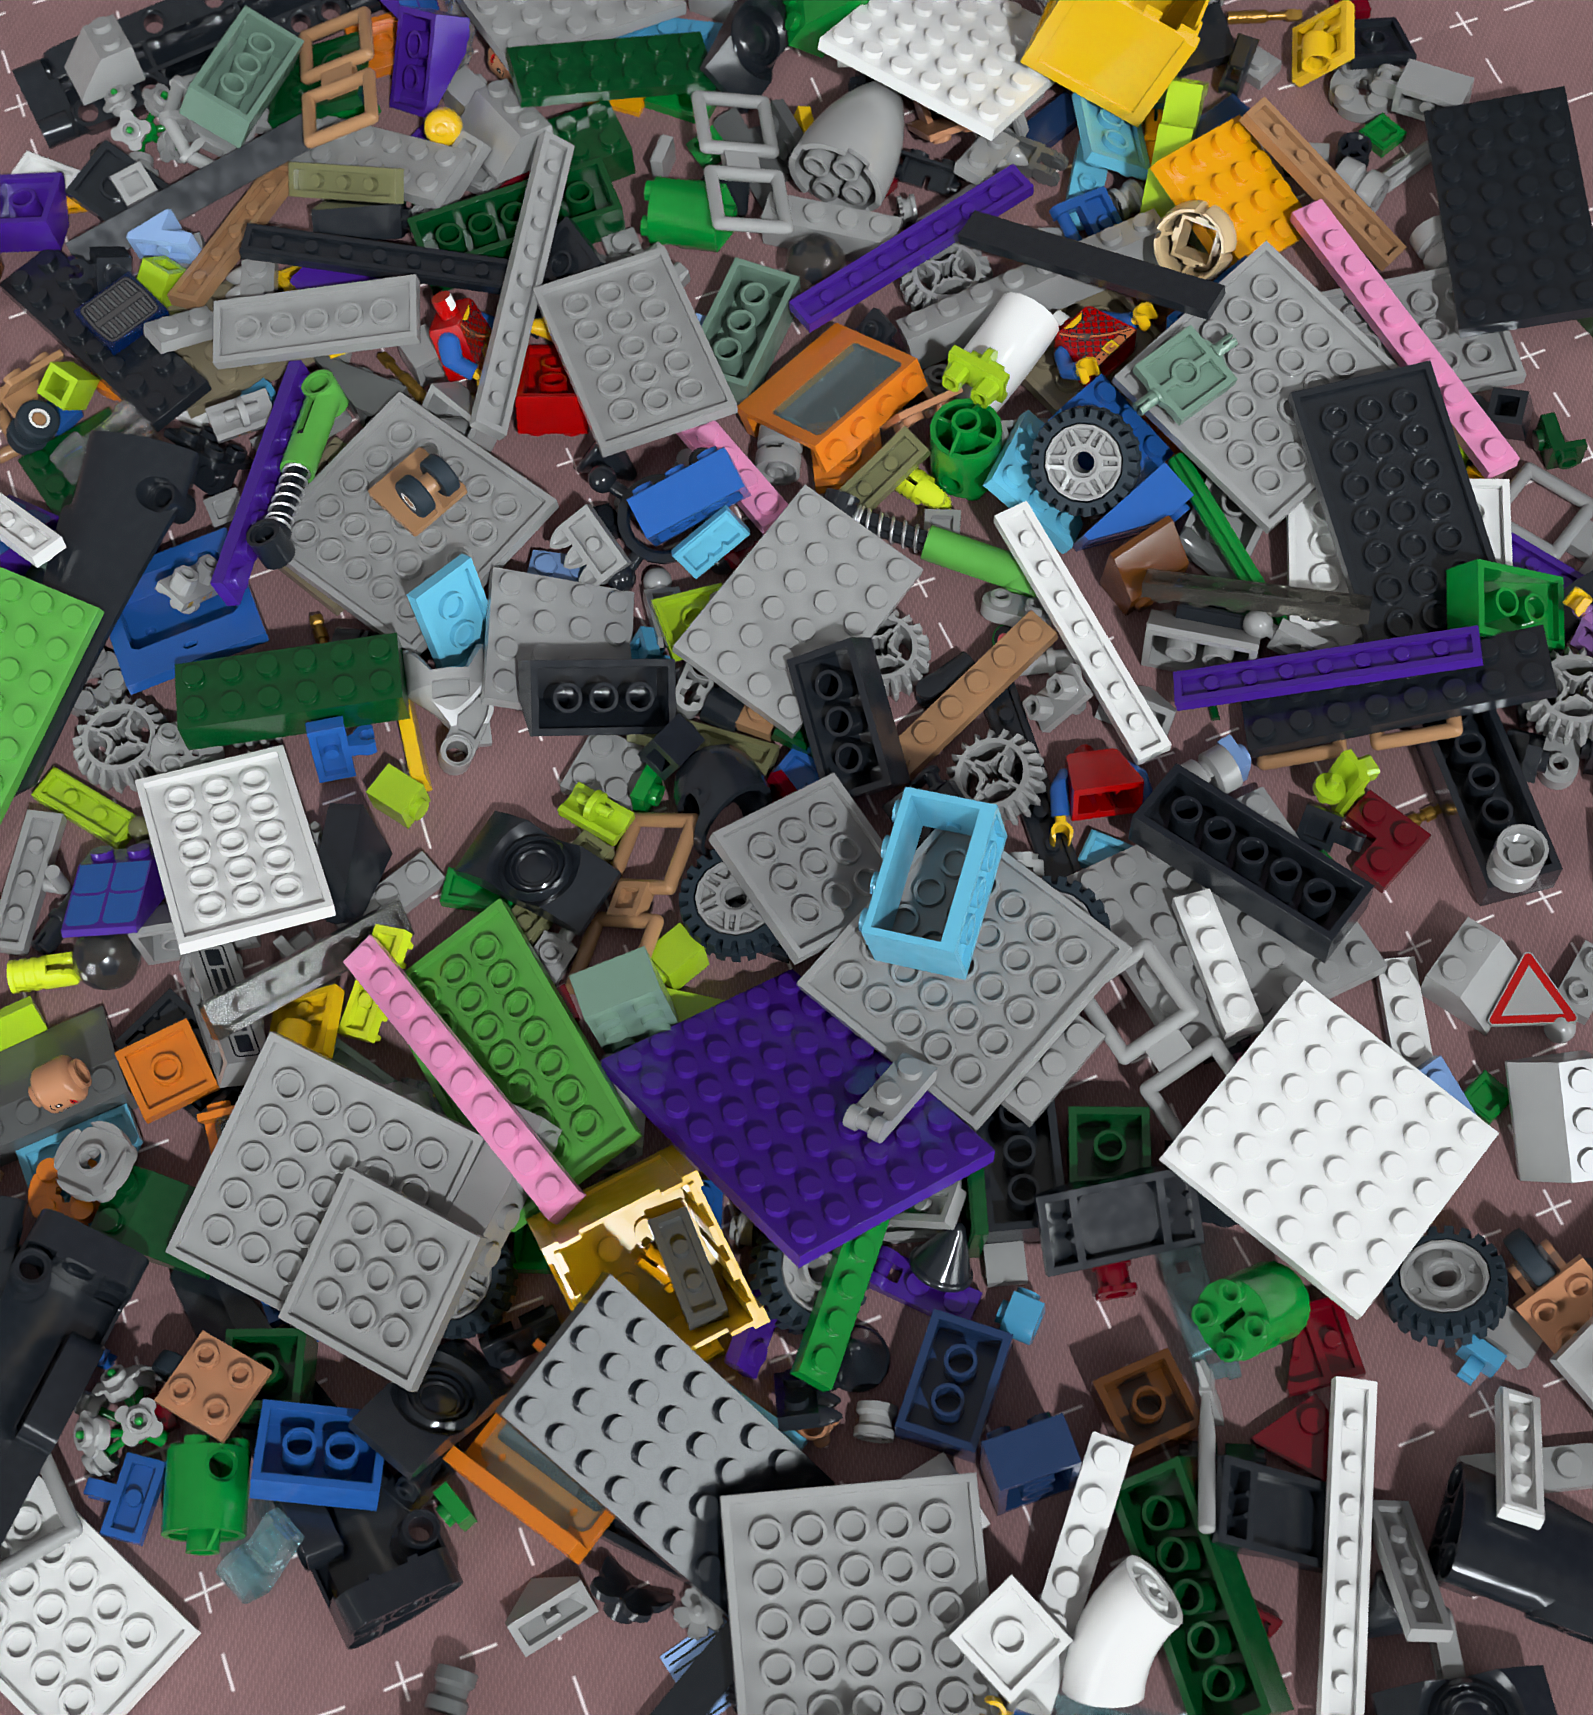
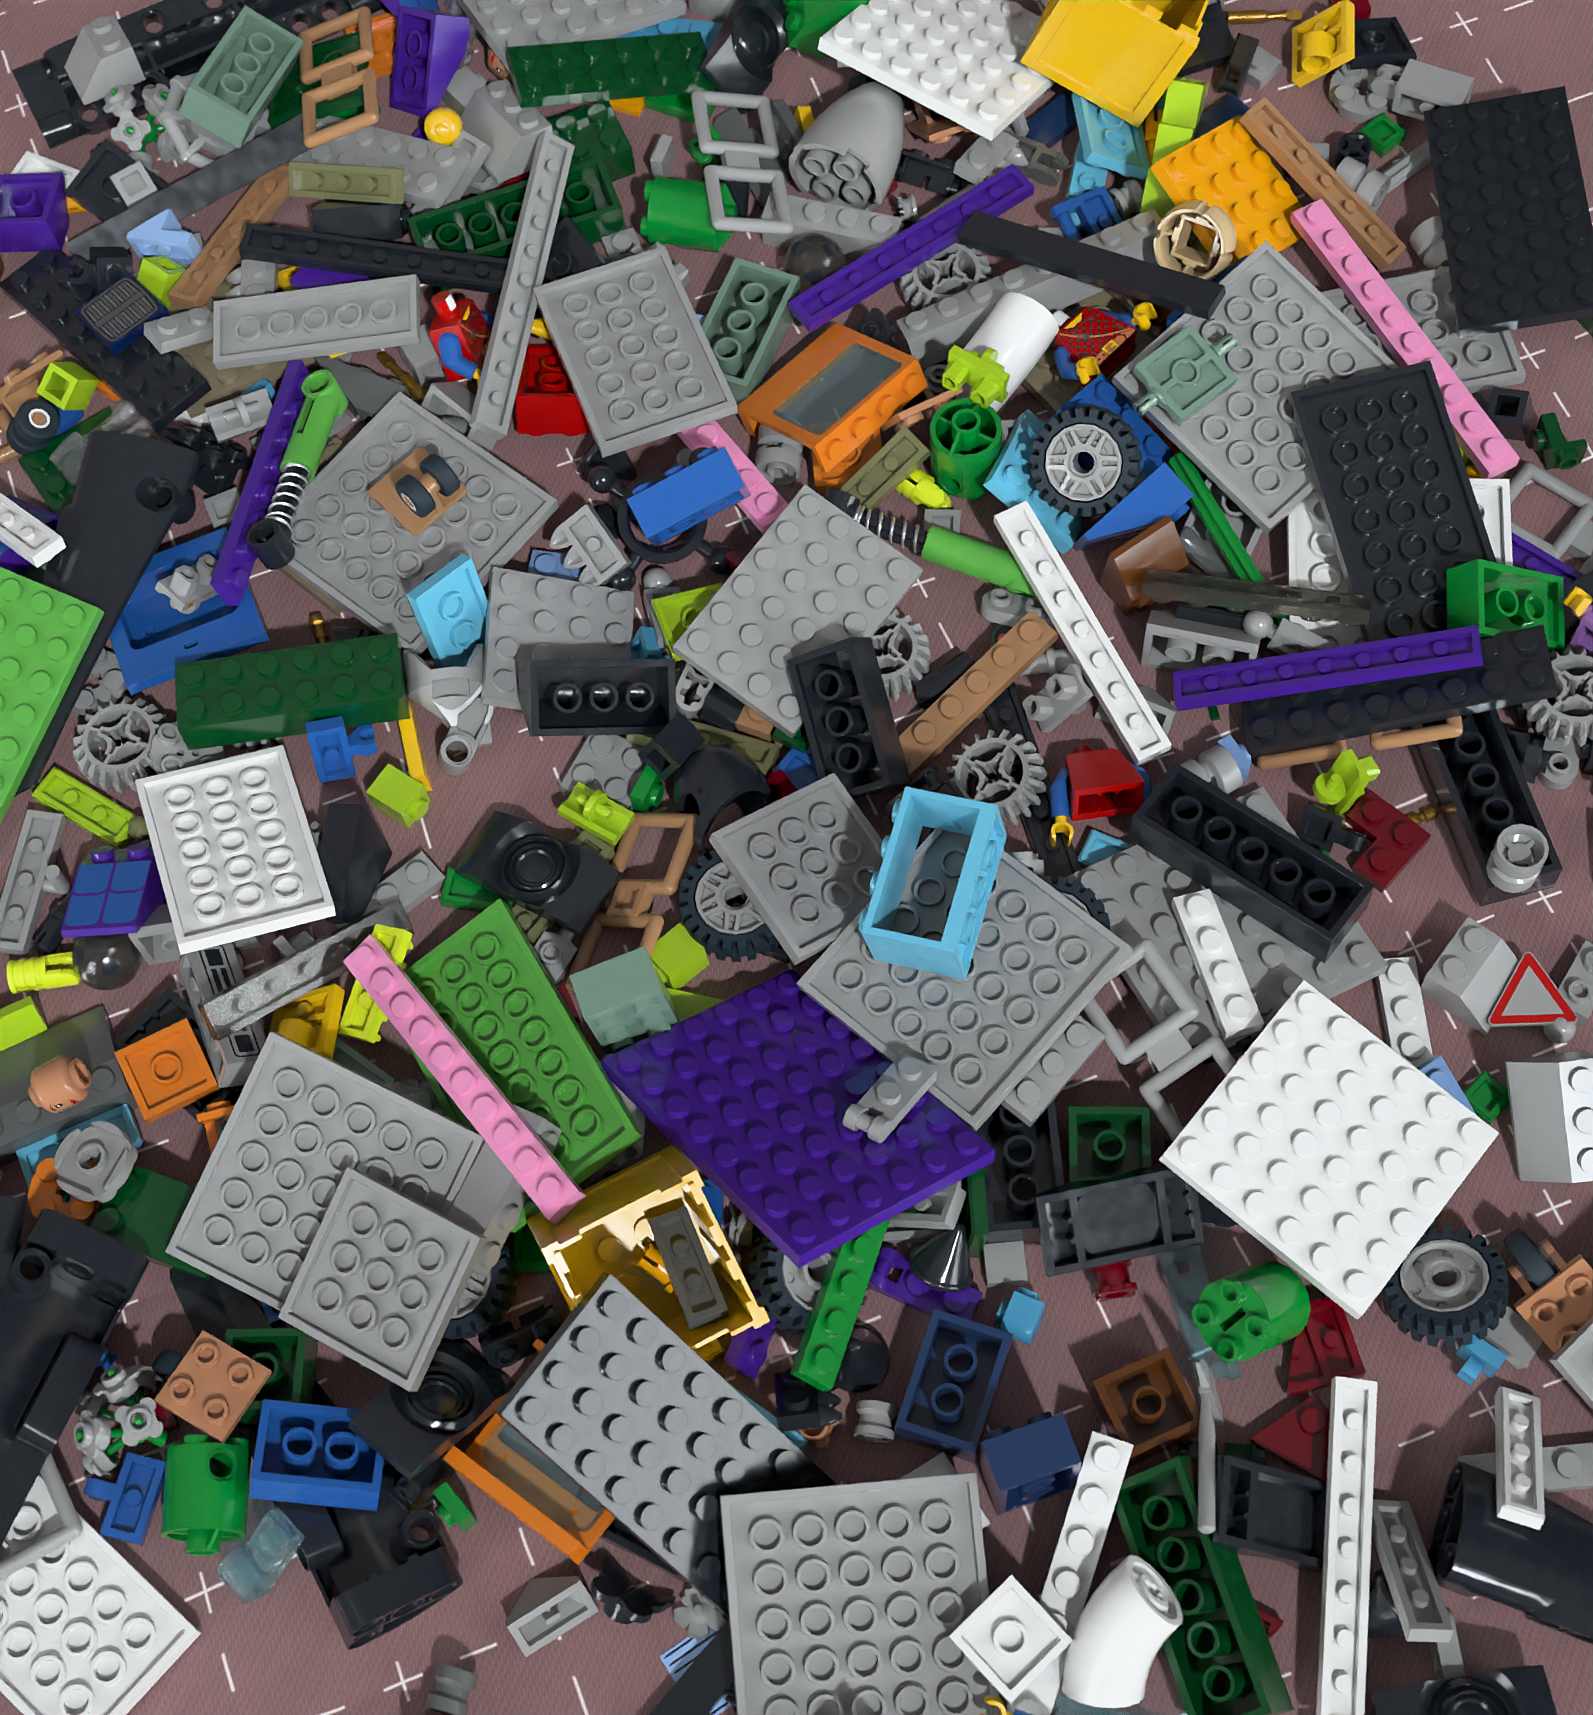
(710, 542): medium azure plate -> none

